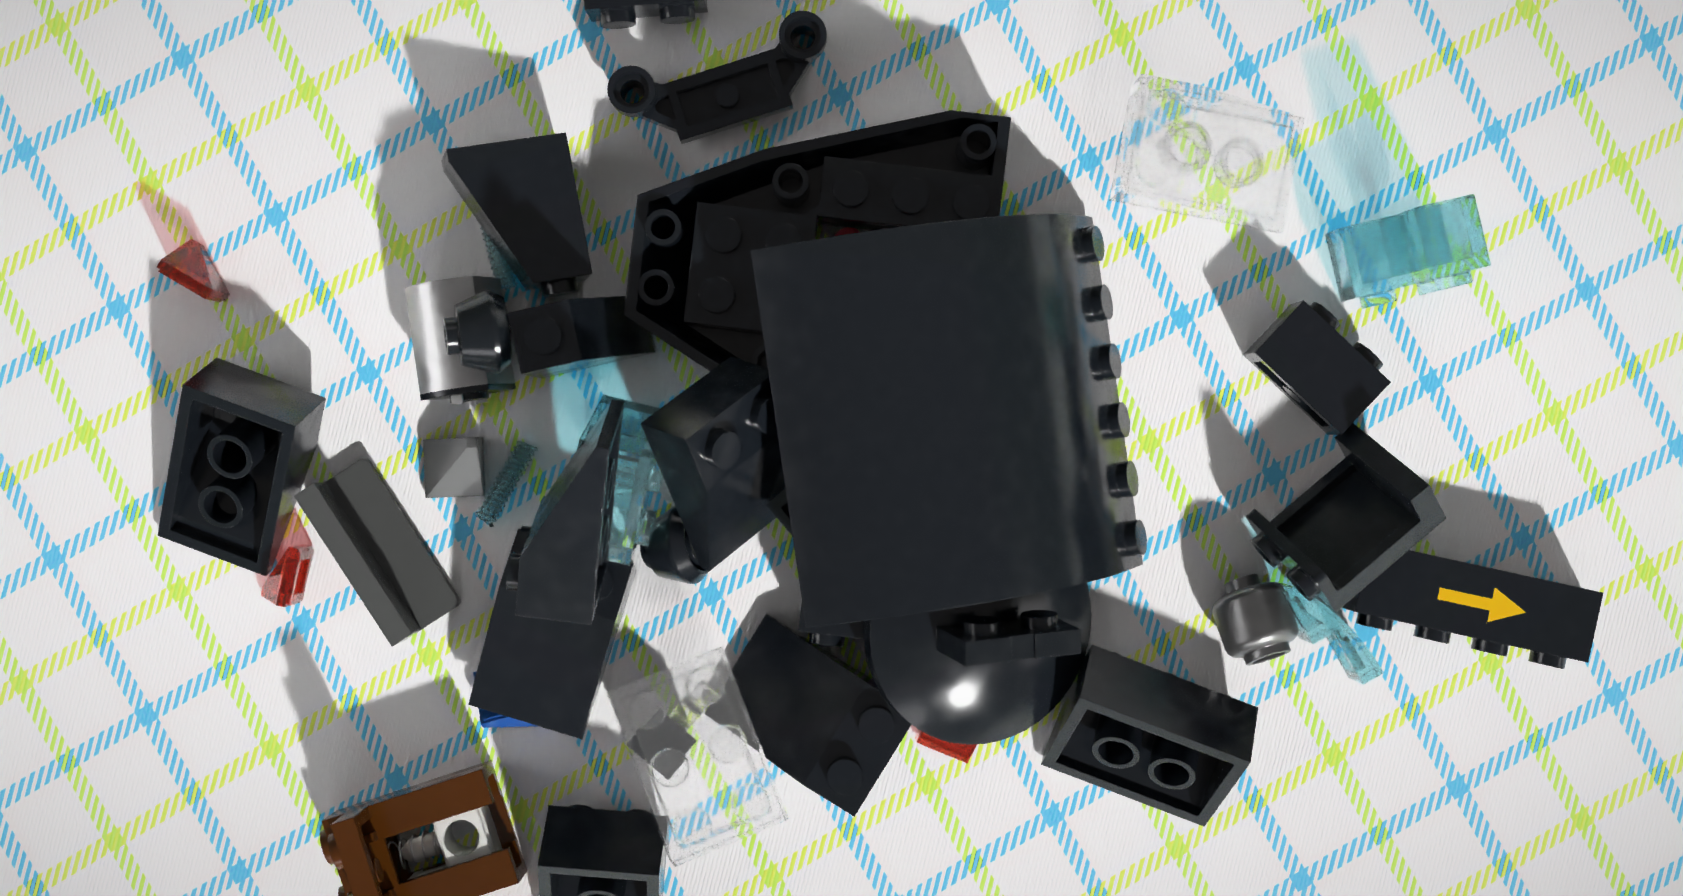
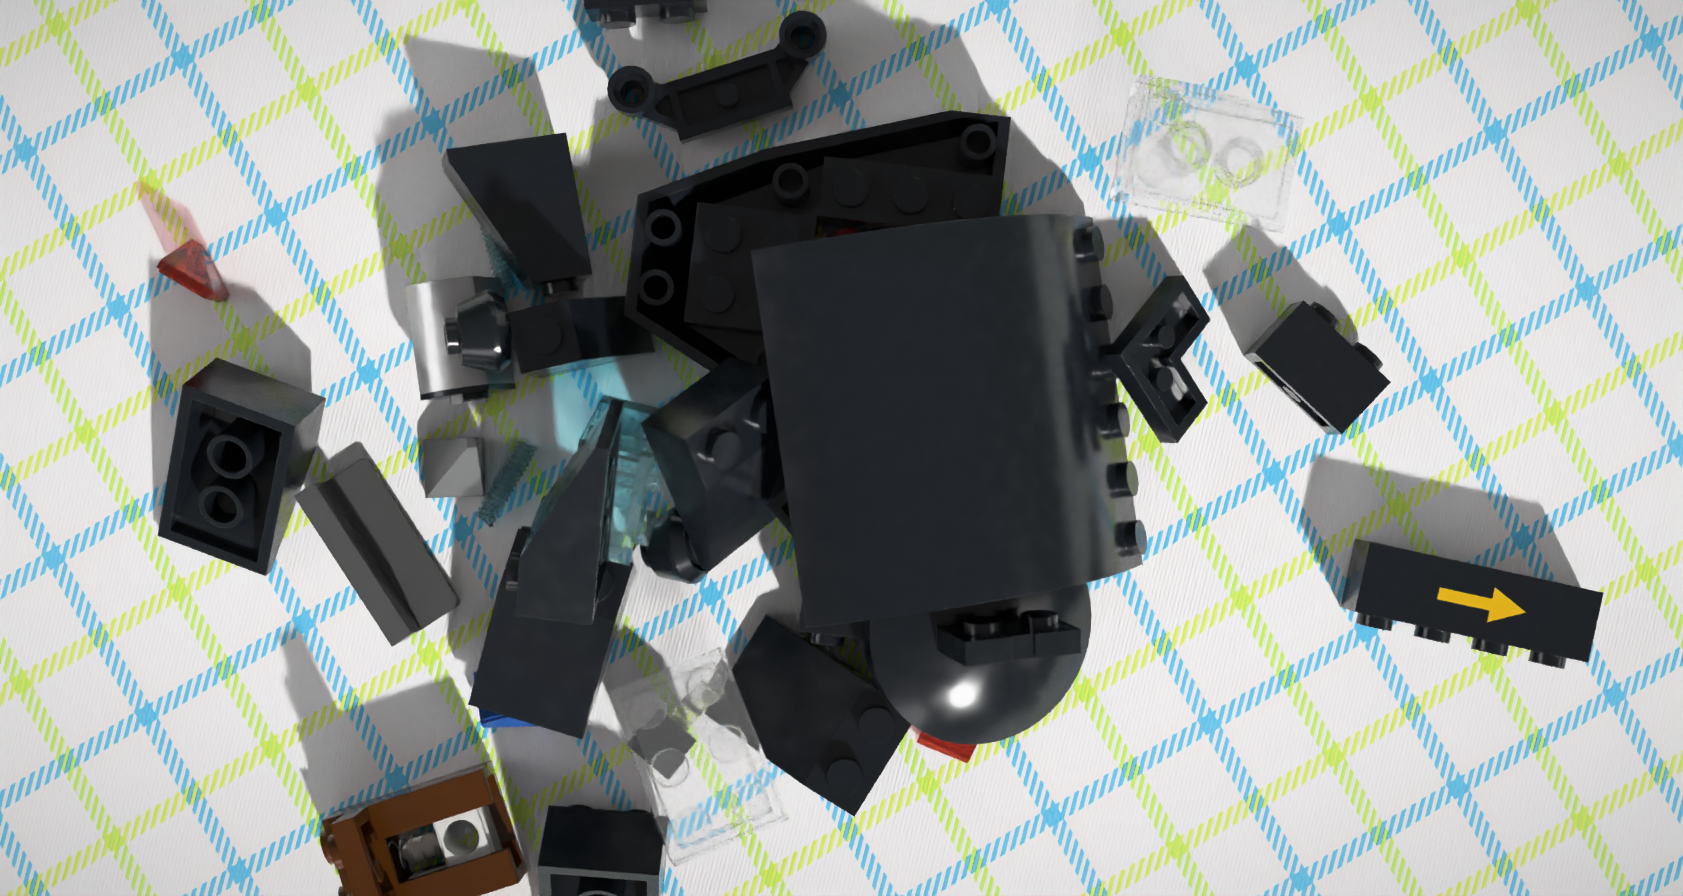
(289, 578): clear red slope -> none
(1150, 356): none -> black plate
(1151, 736): black slope -> none
(1254, 620): flat silver head -> none
(1320, 622): clear light blue slope -> none
(1349, 522): black panel -> none
(1420, 247): clear light blue brick -> none

